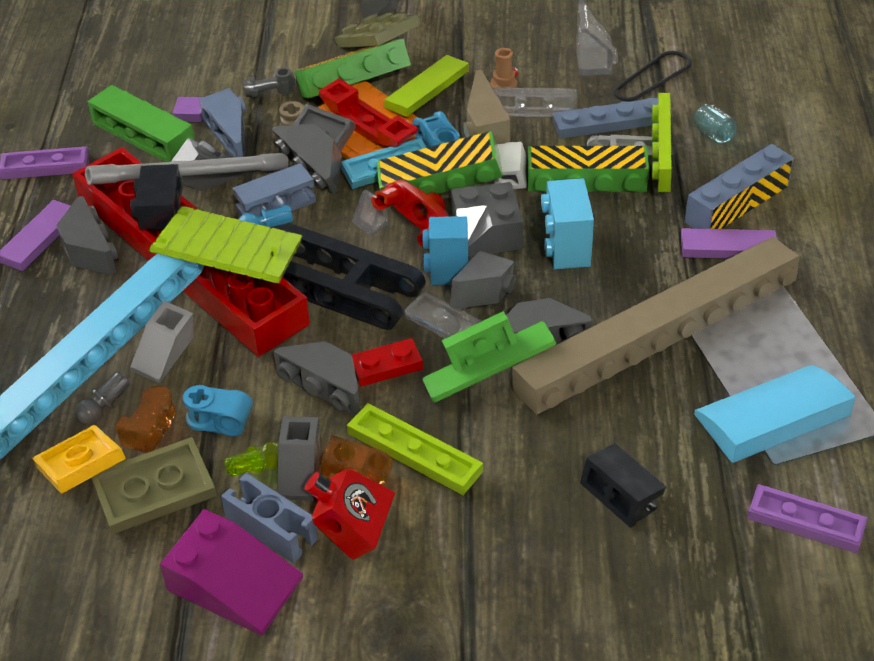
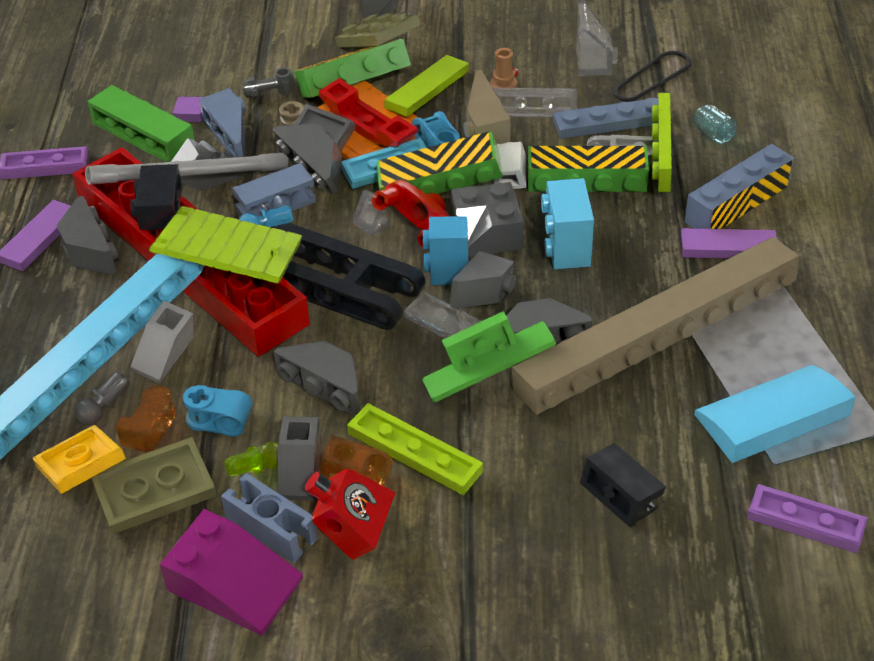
(387, 362): red plate -> none

